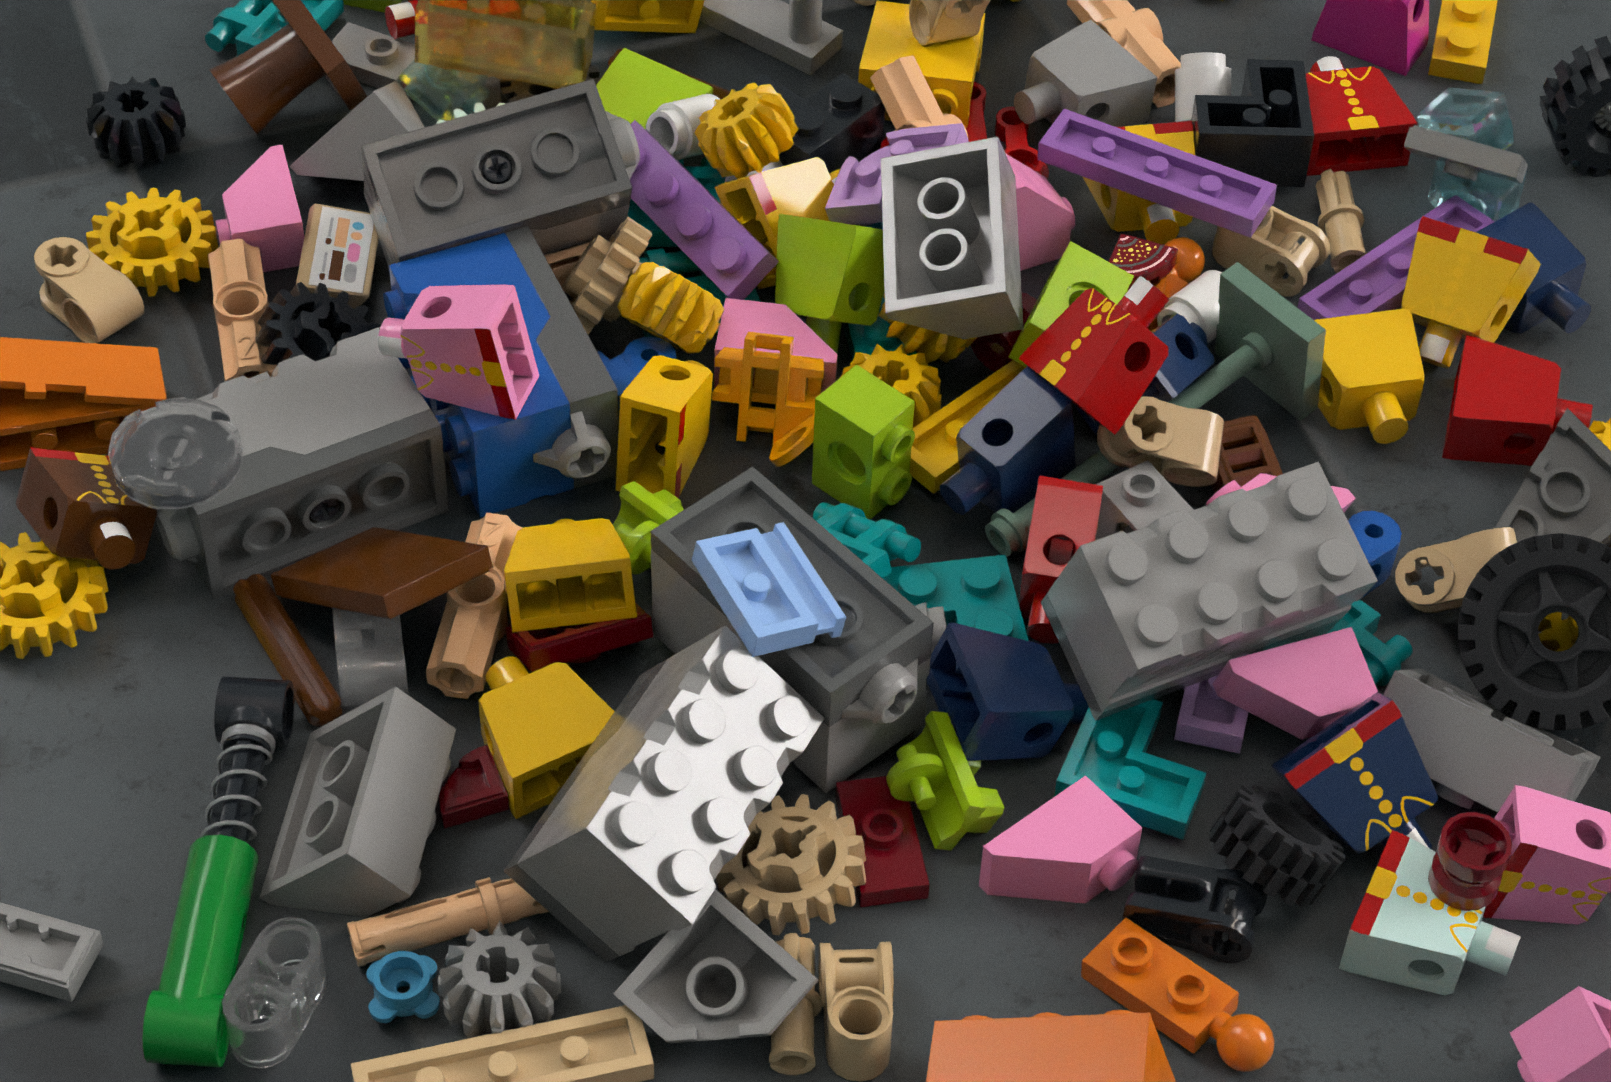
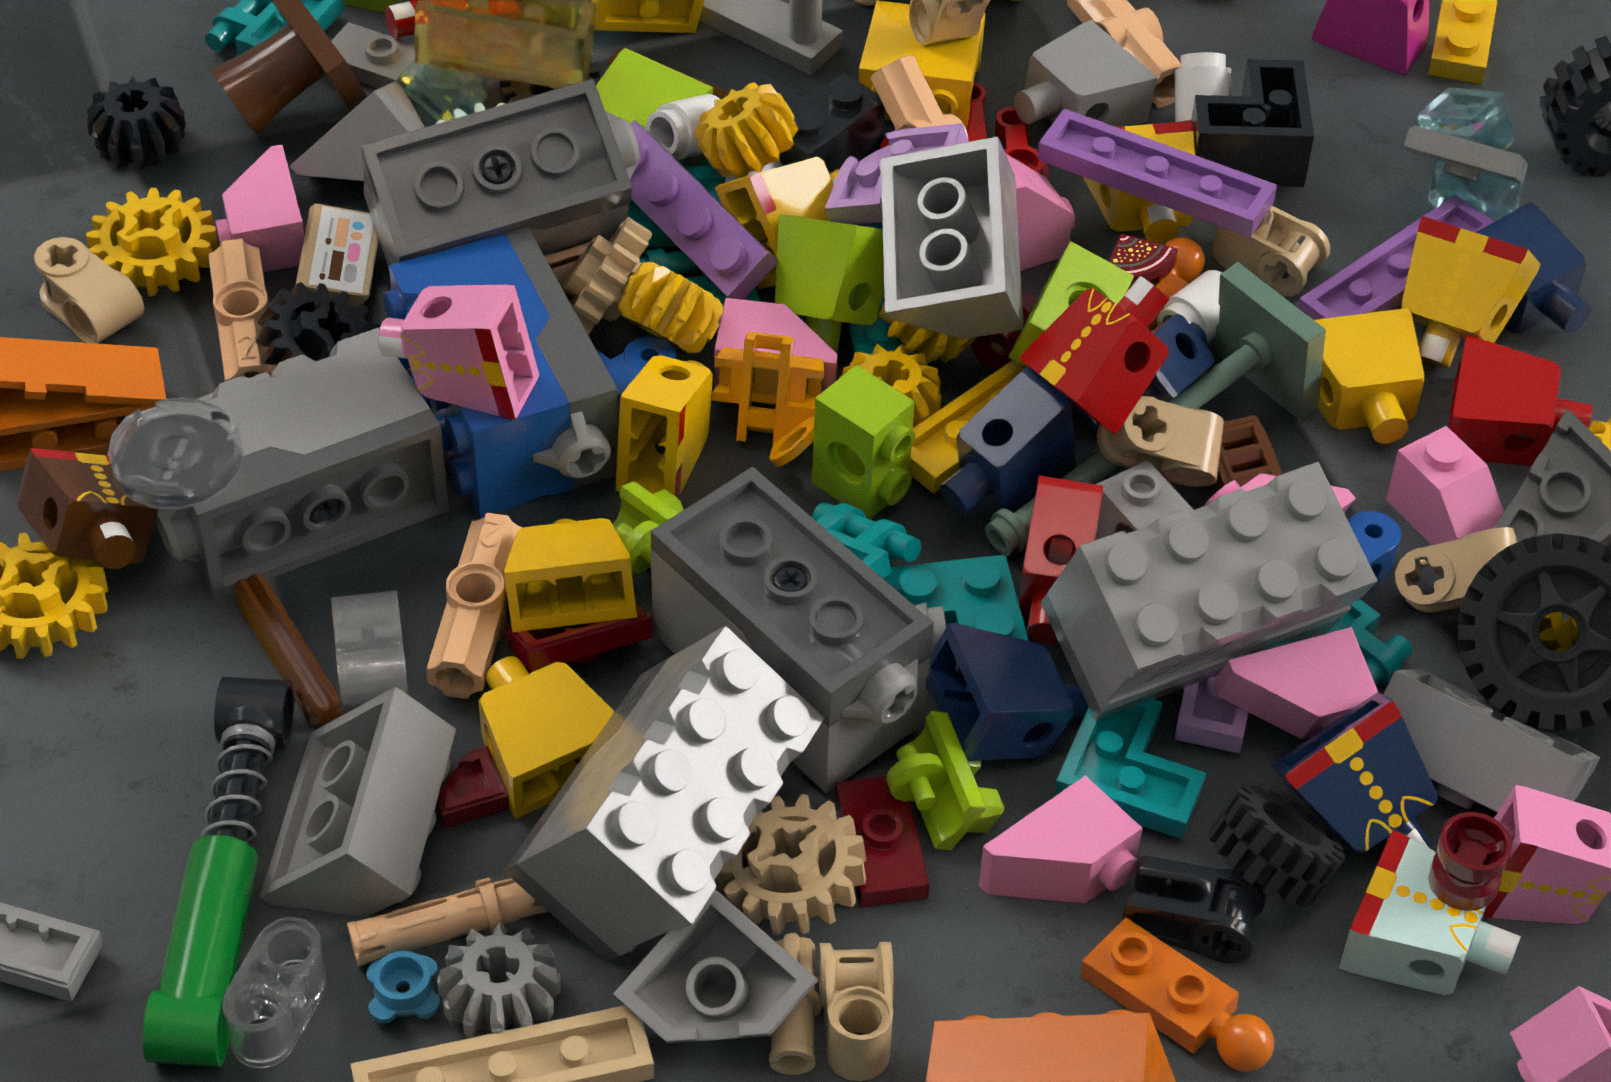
(382, 572): reddish brown tile -> none
(767, 589): light blue plate -> none
(1340, 219): tan axle -> none
(1355, 119): red torso -> none
(1443, 488): none -> bright pink slope

